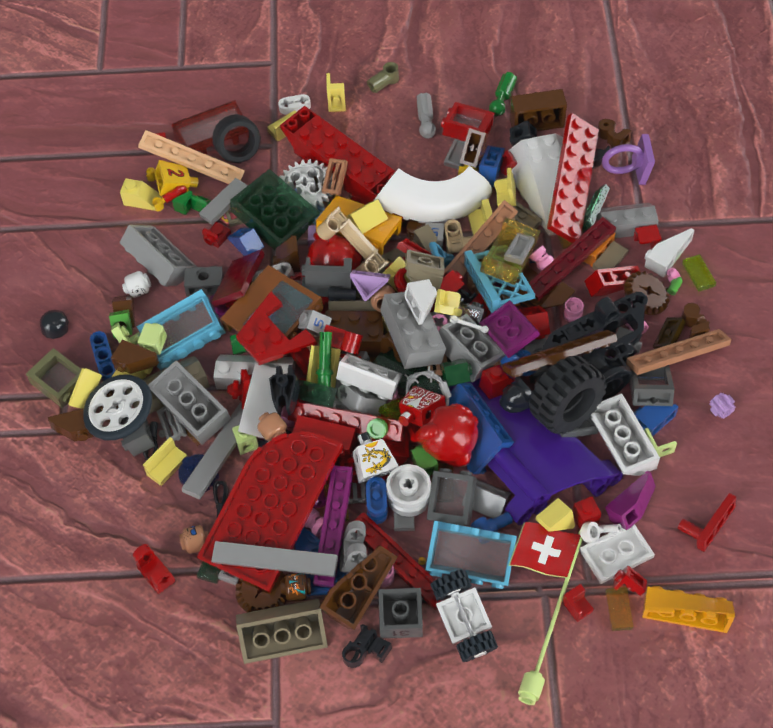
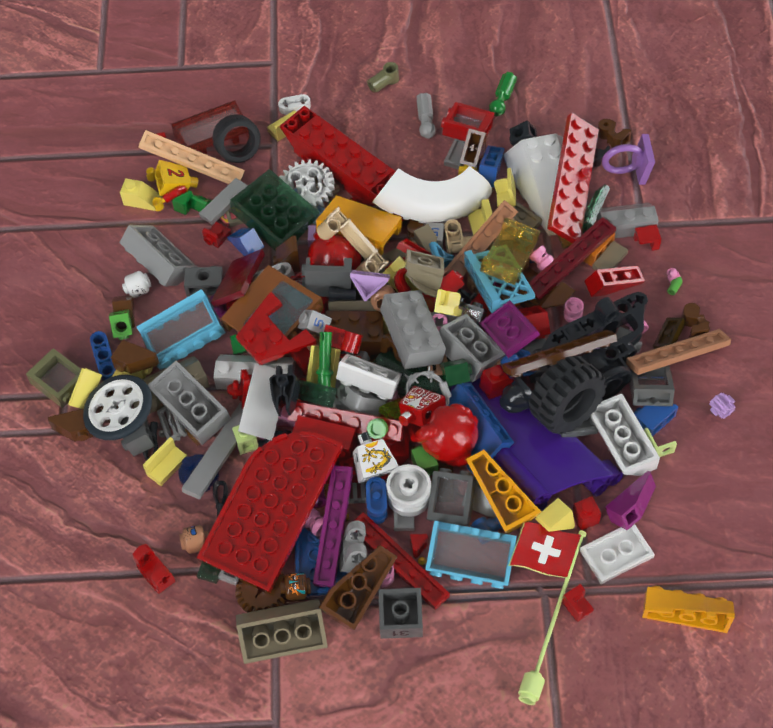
(54, 324): black hair -> none
(122, 333): yellowish green bracket -> none
(152, 337): yellowish green brick -> none
(271, 425): nougat head -> none
(274, 558): light grey tile -> none
(332, 191): nougat tile -> none
(335, 96): light yellow panel -> none
(368, 216): light yellow panel -> none
(368, 642): black piece -> none
(418, 543): none -> red slope
(420, 298): white slope -> none
(454, 319): white hinge -> none
(463, 615): plate -> none
(504, 496): none -> light orange wedge
(508, 162): red tile -> none
(519, 248): light grey tile -> none
(542, 109): reddish brown brick -> none
(591, 531): white plate -> none
(619, 609): clear yellow tile -> none
(631, 578): red bracket -> none
(658, 296): reddish brown gear -> none
(667, 252): white slope -> none
(699, 273): clear neon green tile -> none
(706, 535): red piece -> none

